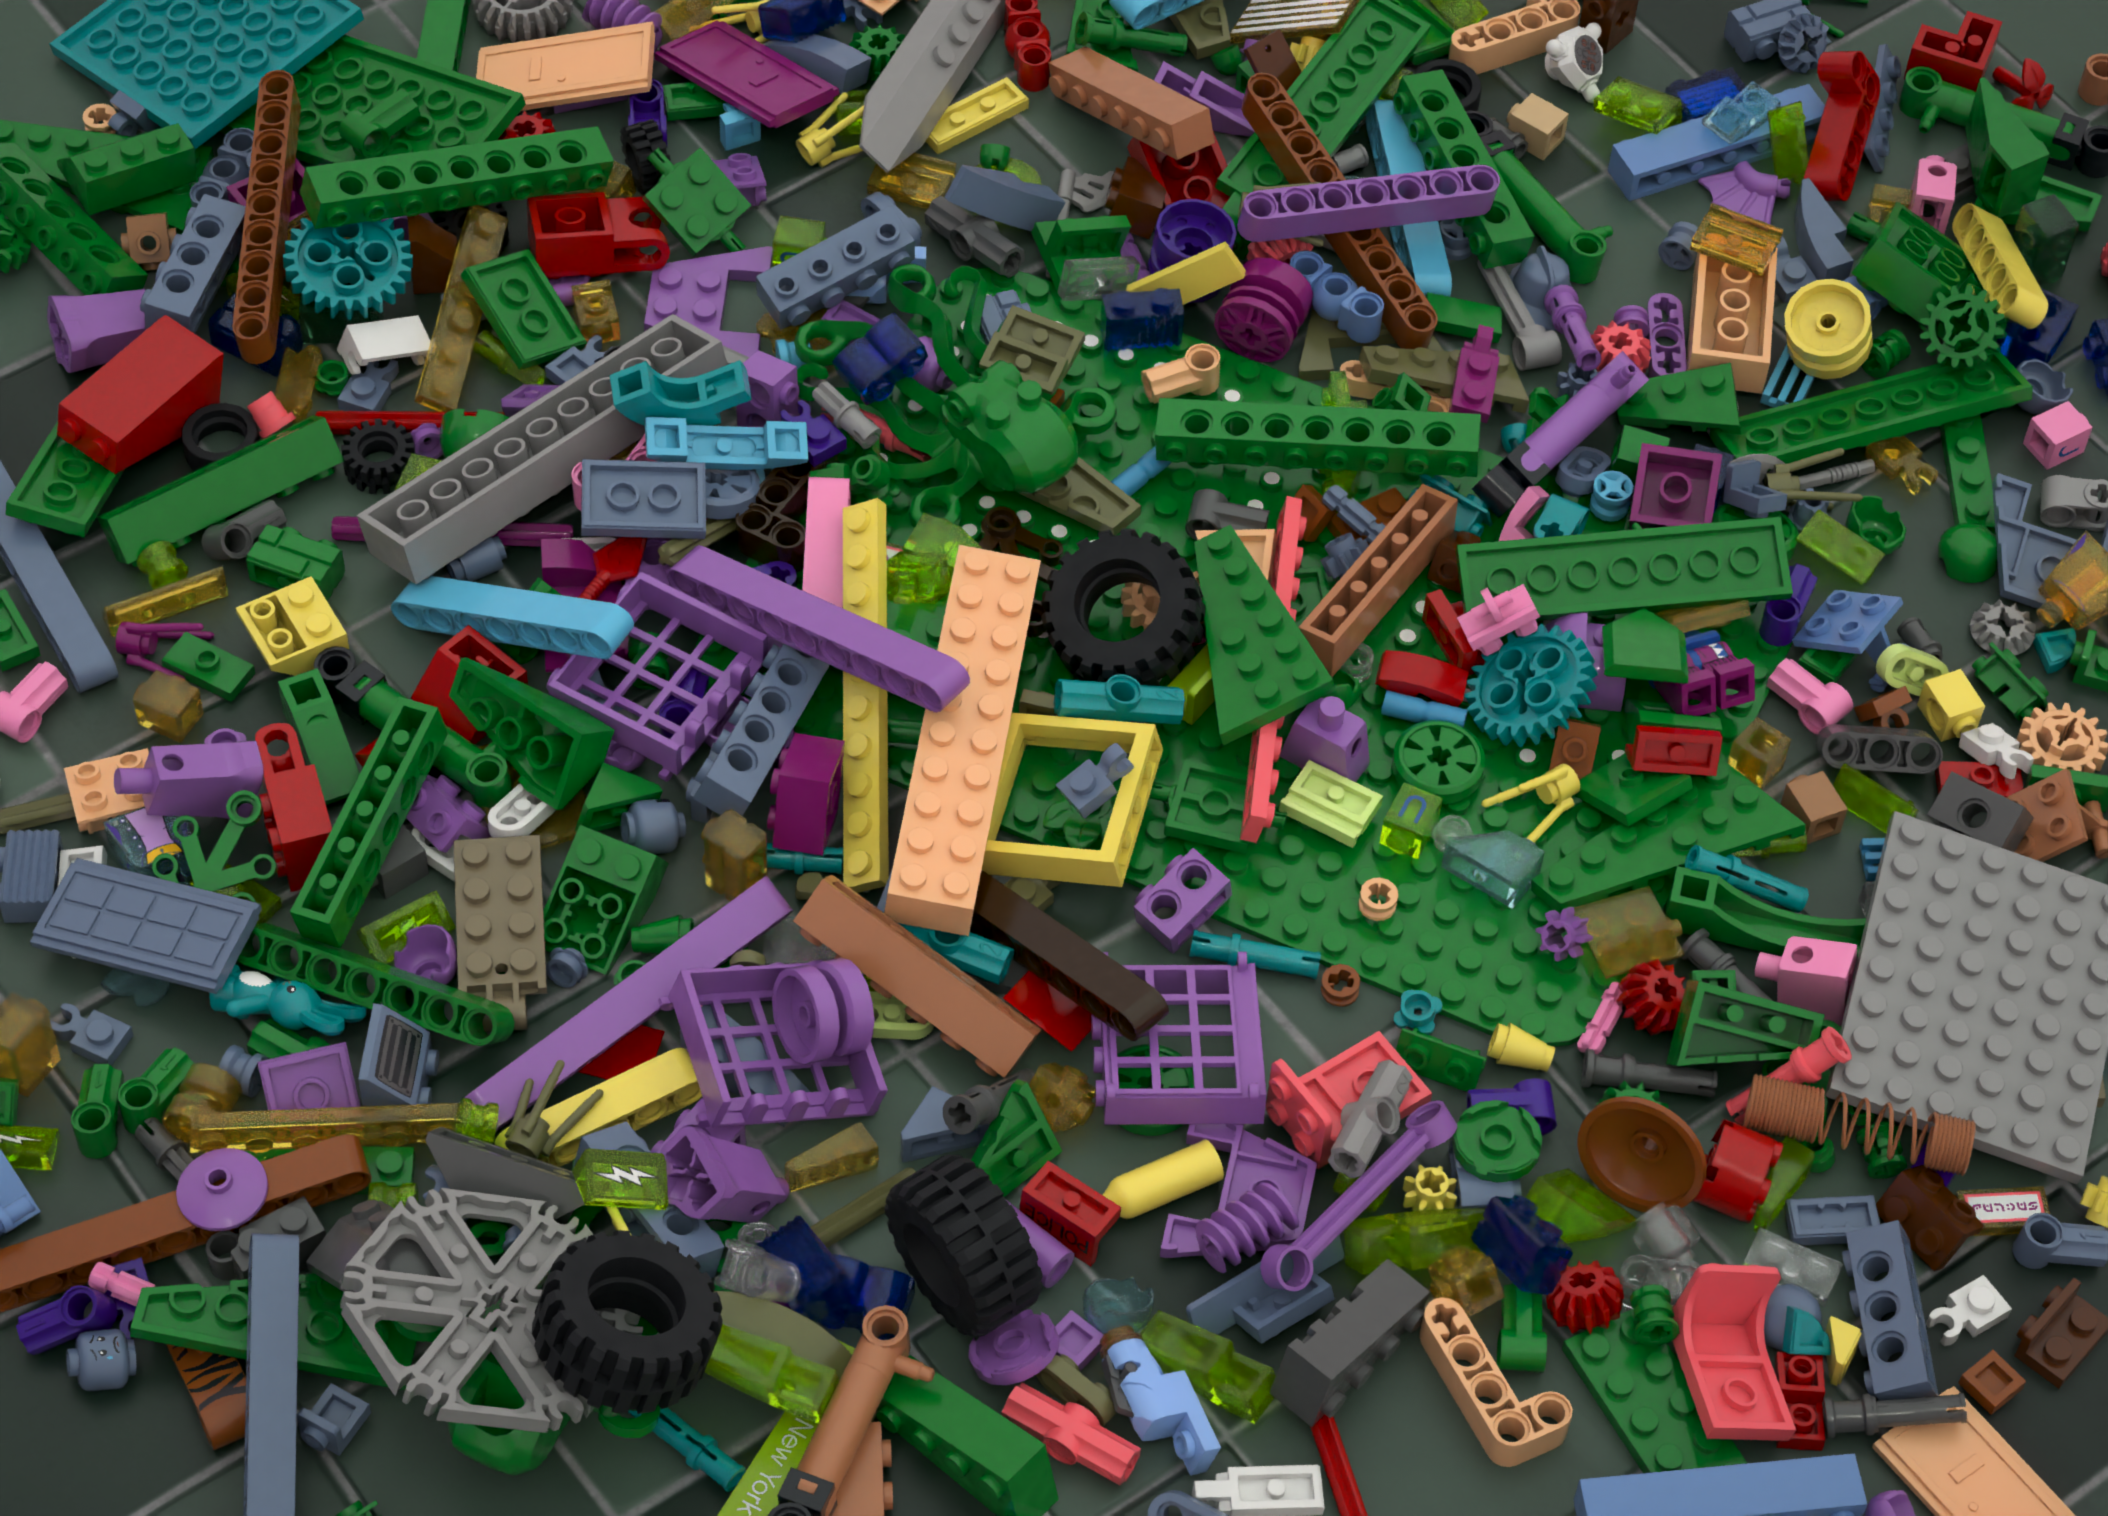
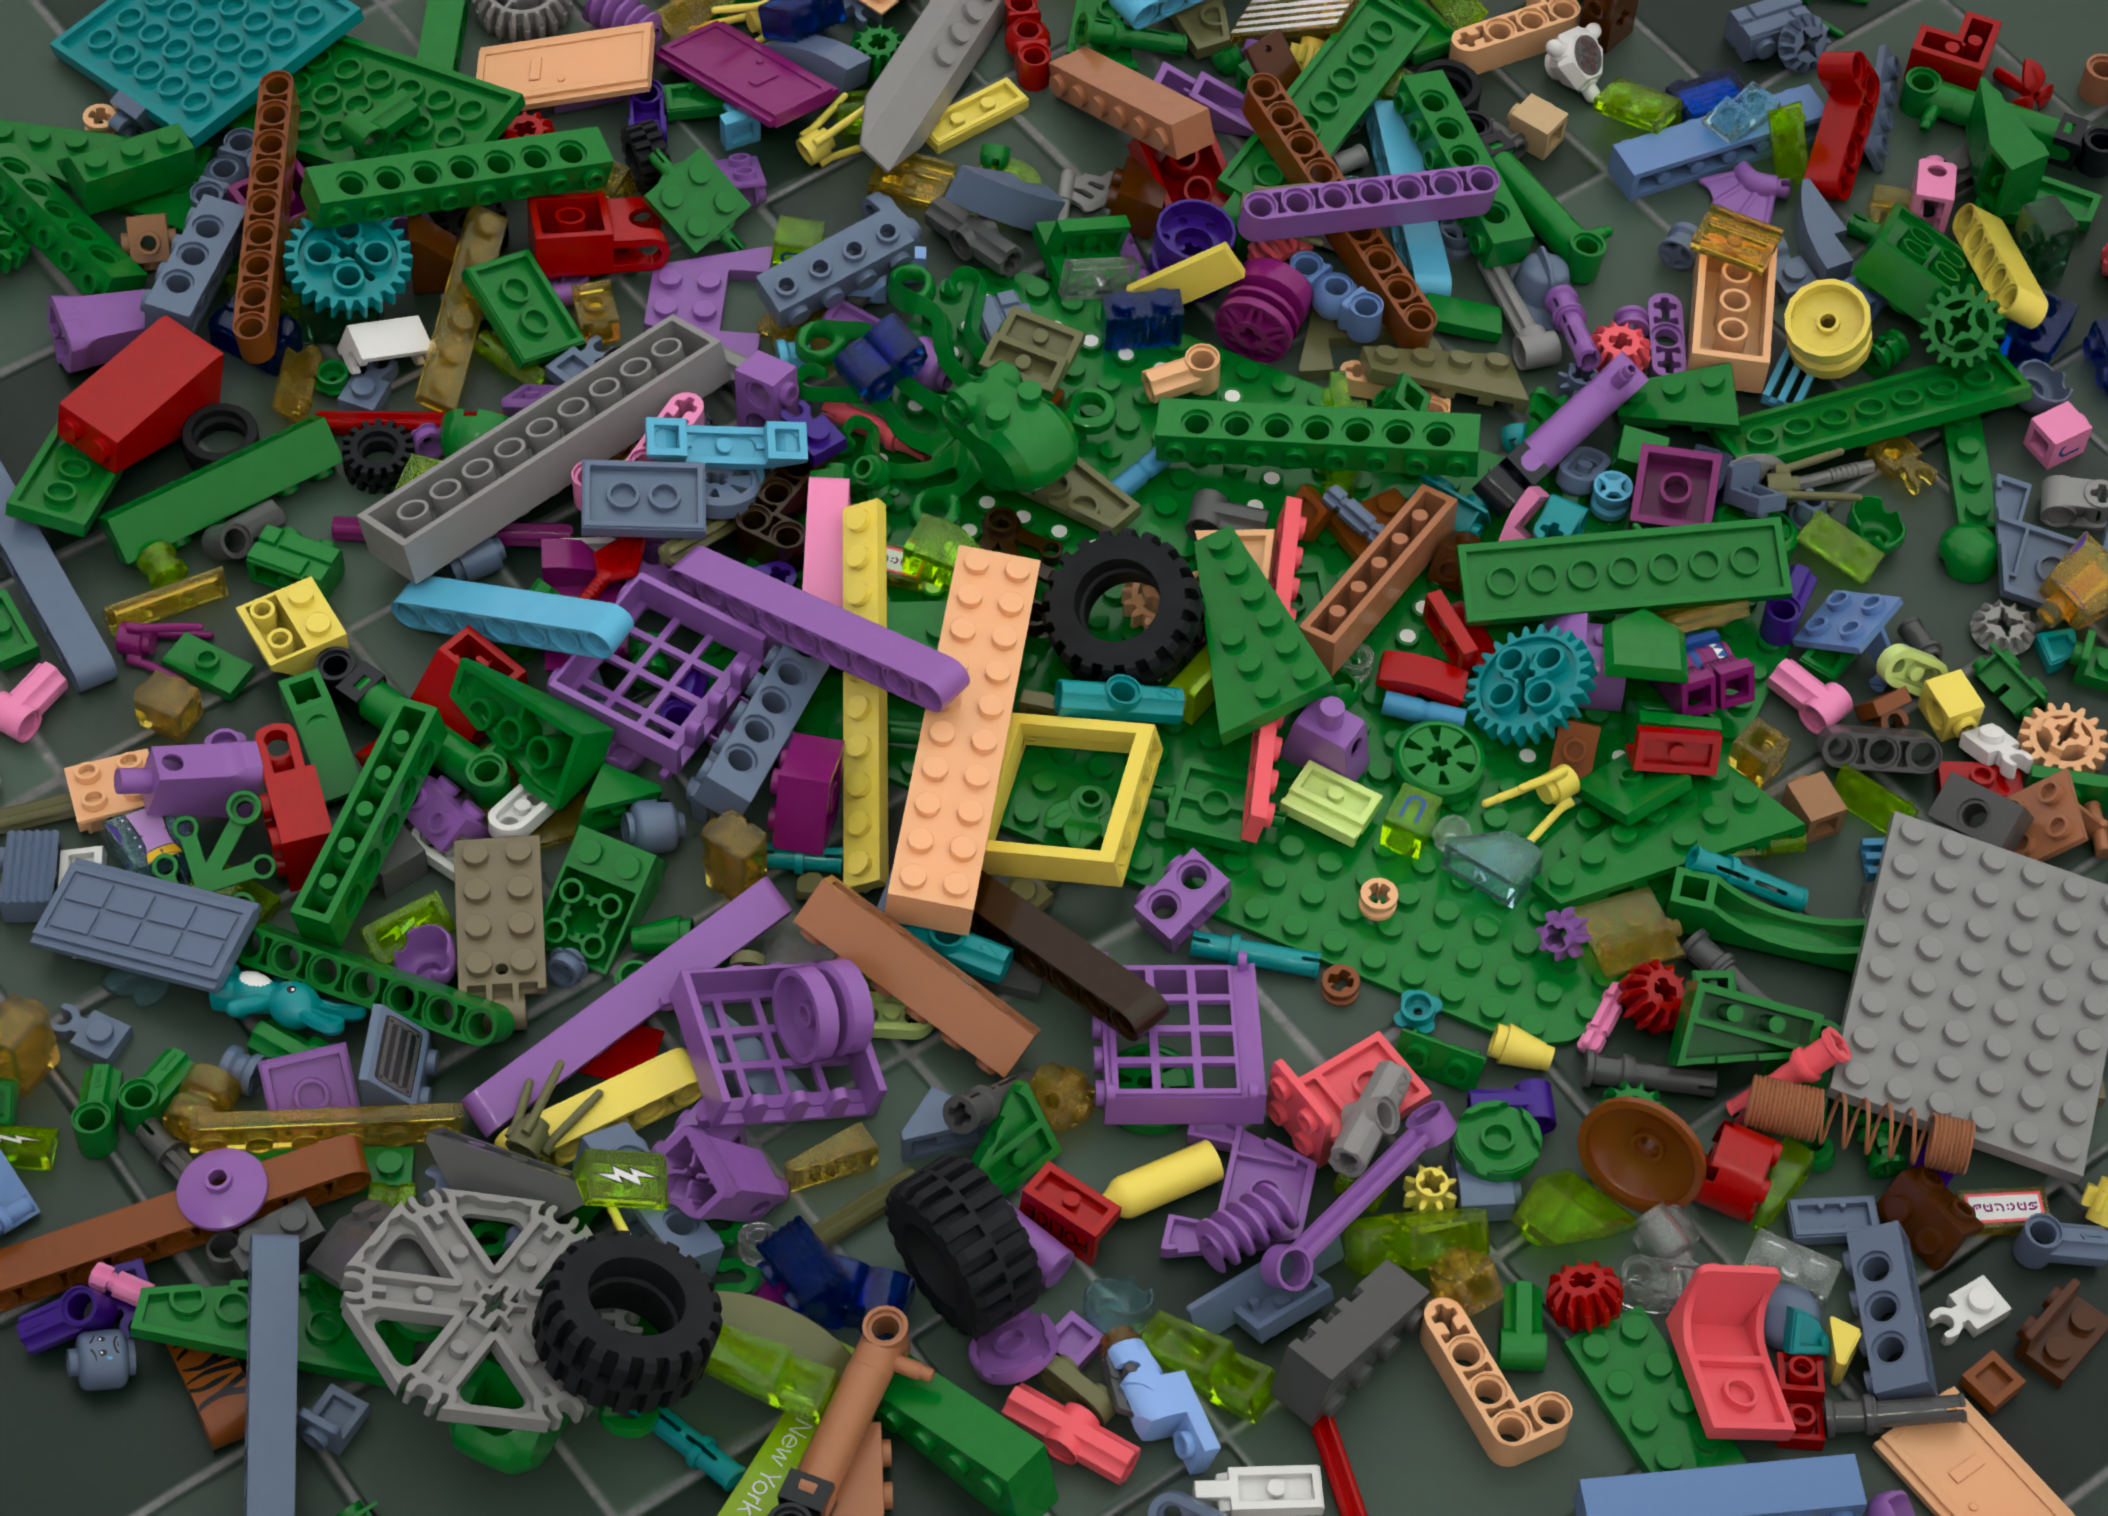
(269, 414): coral piece -> none
(477, 1120): clear neon green wheel -> none
(646, 393): teal arch -> none
(758, 1273): clear piece -> none
(846, 415): light grey axle -> none
(917, 577): clear neon green brick -> none
(1050, 1010): red sticker -> none
(1092, 784): sand blue plate -> none
(1342, 554): sand blue gear -> none
(1475, 376): magenta hinge -> none
(1498, 617): bright pink hips -> none
(1522, 1244): clear blue brick -> none
(1653, 1315): green bush -> none
(1812, 974): bright pink torso -> none

